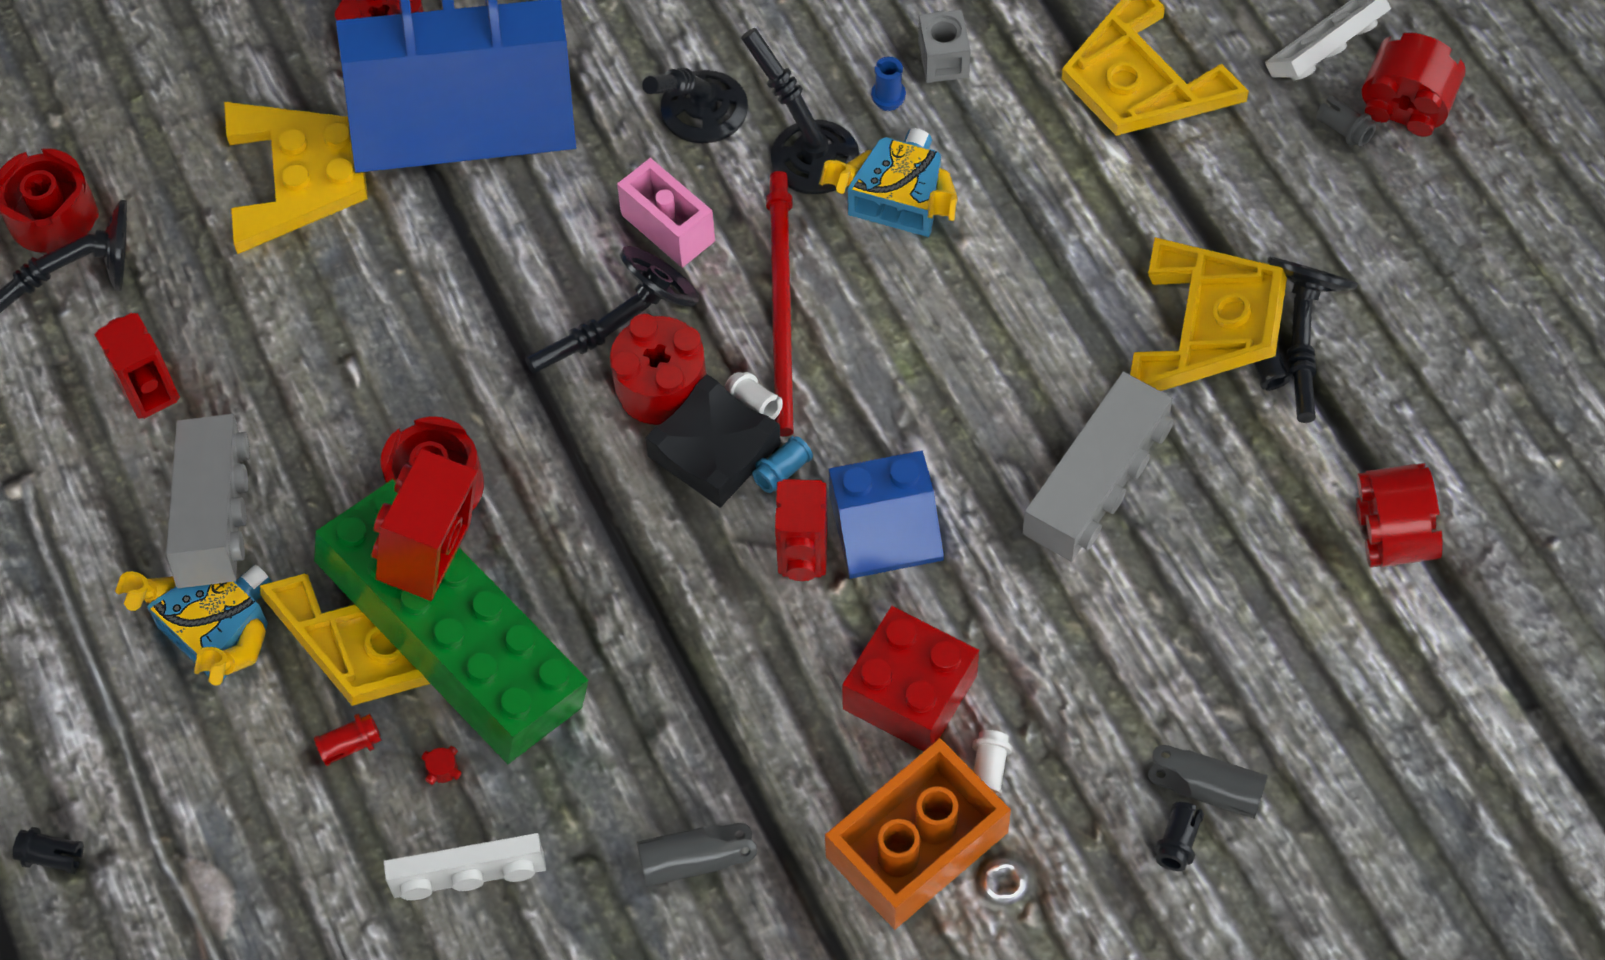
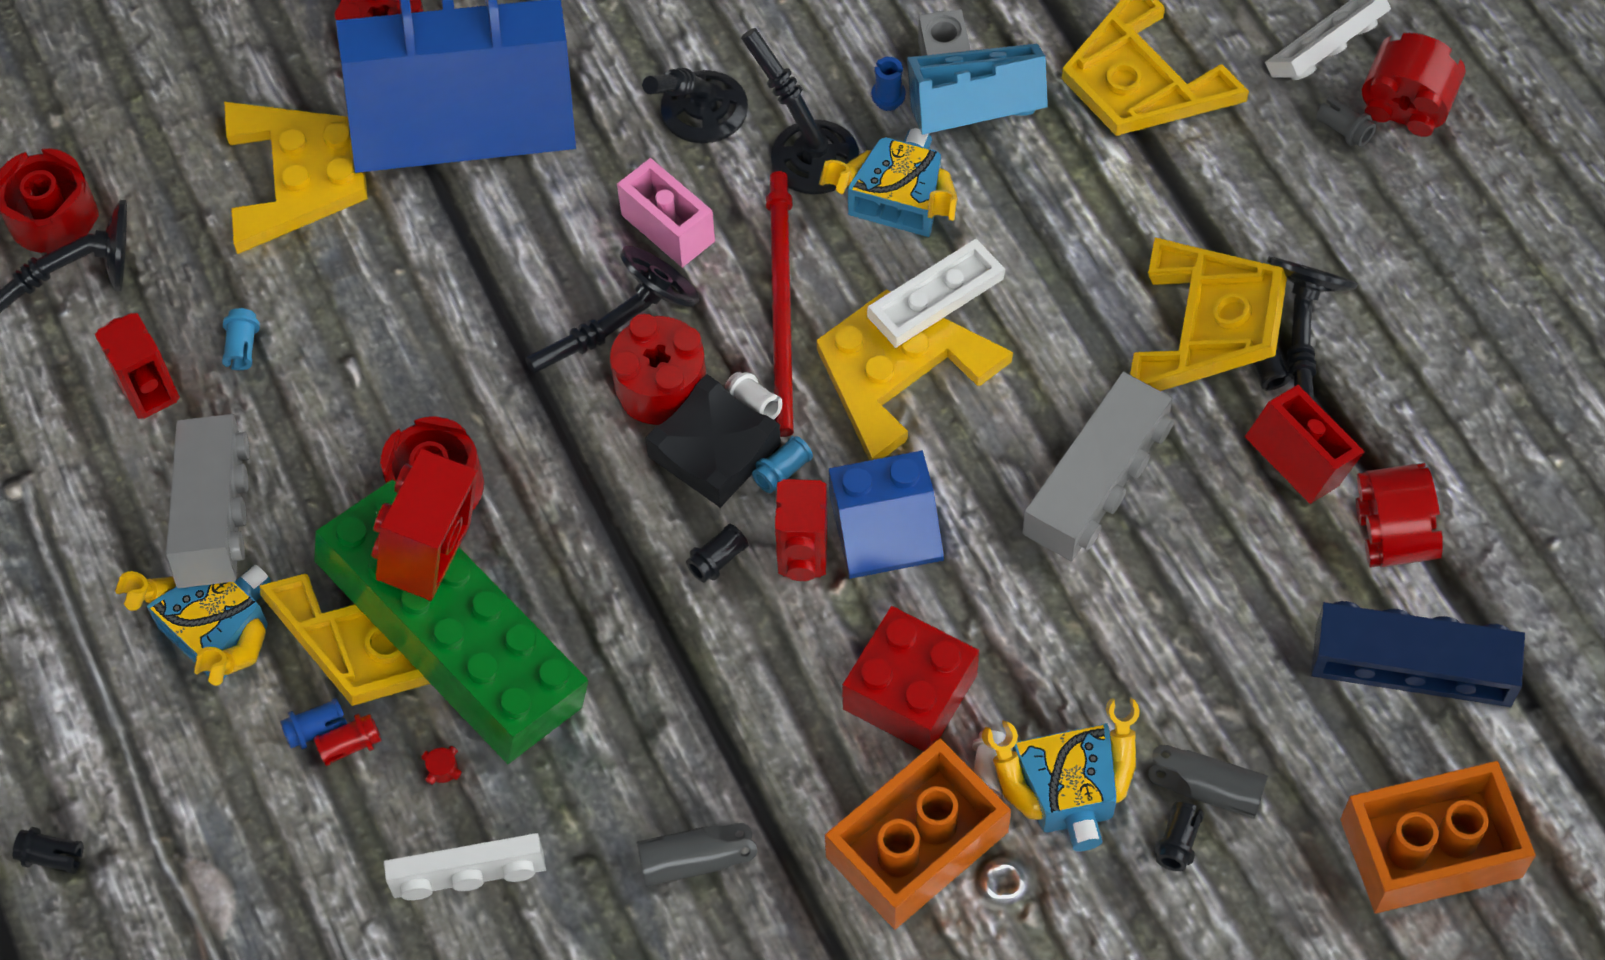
(240, 331): none -> dark azure pin
(313, 722): none -> blue pin
(715, 554): none -> black pin
(872, 371): none -> yellow wing
(935, 293): none -> white plate
(976, 86): none -> dark azure wedge
(1069, 776): none -> torso
(1304, 444): none -> red brick
(1418, 653): none -> dark blue brick
(1437, 837): none -> orange brick

